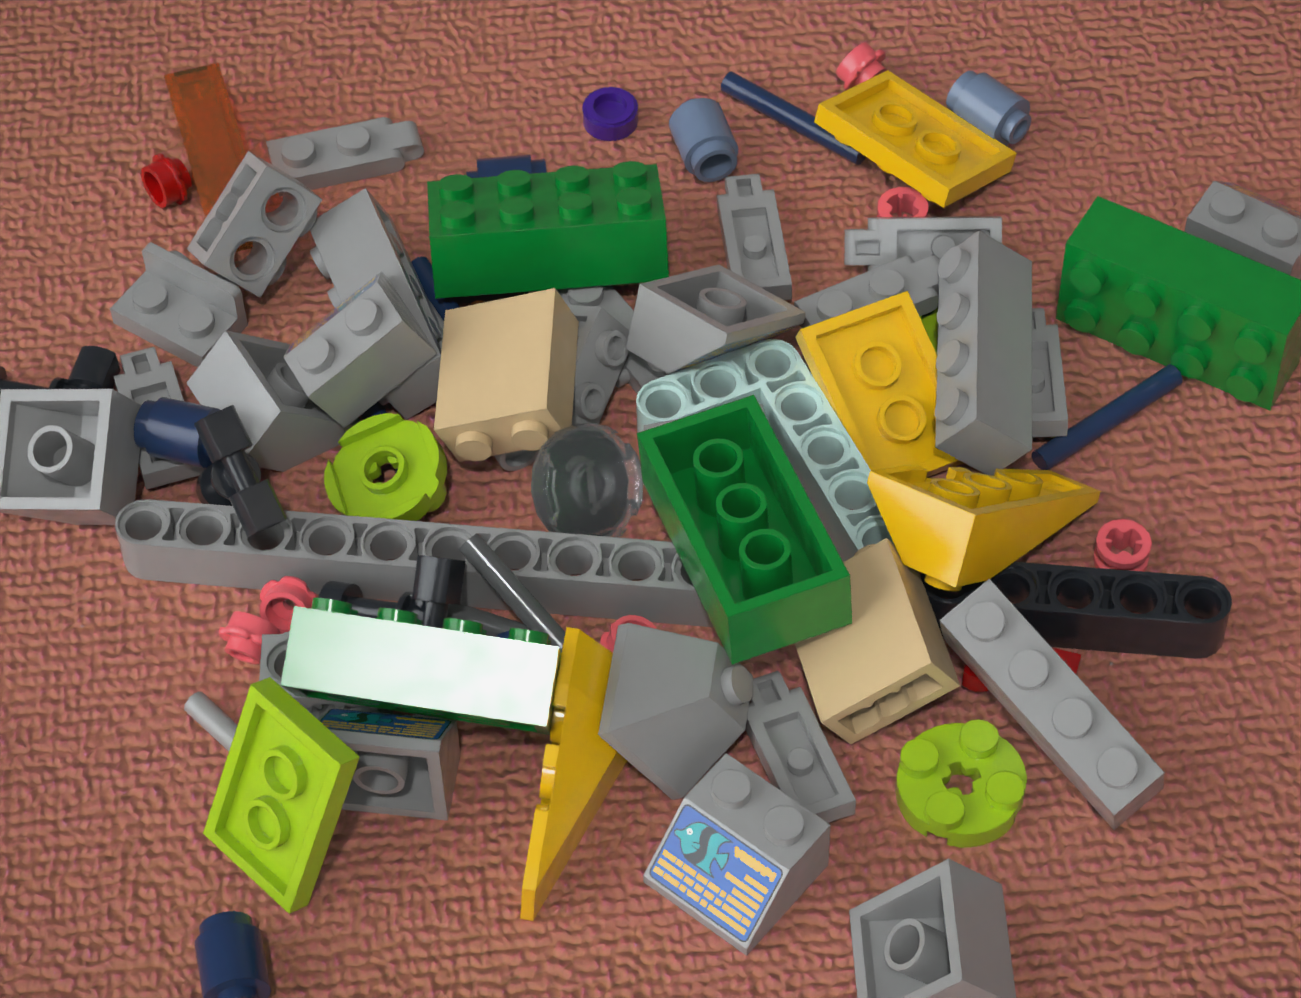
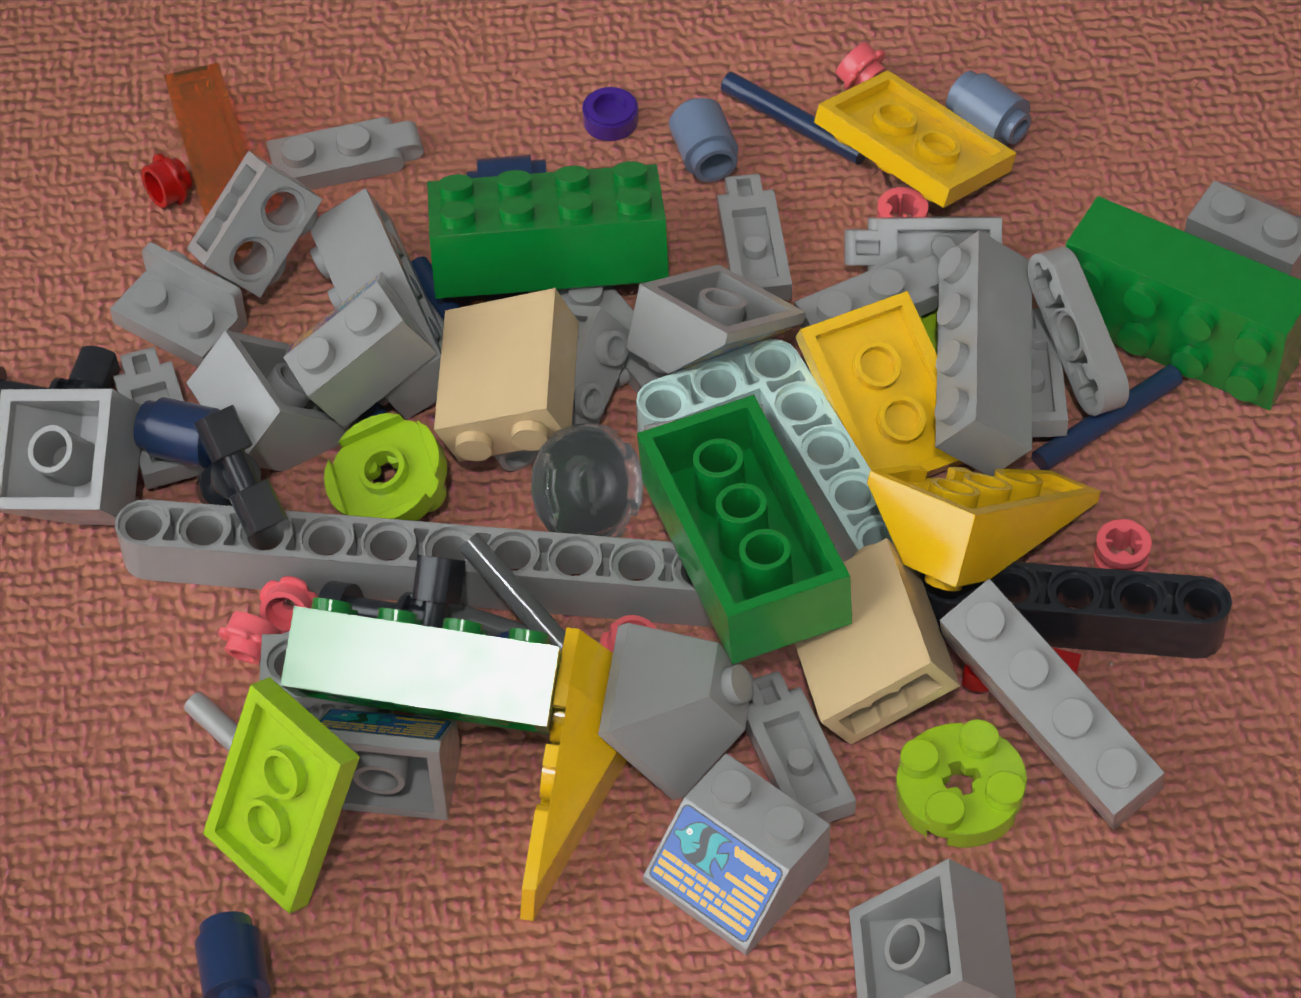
(1078, 331): none -> light grey beam

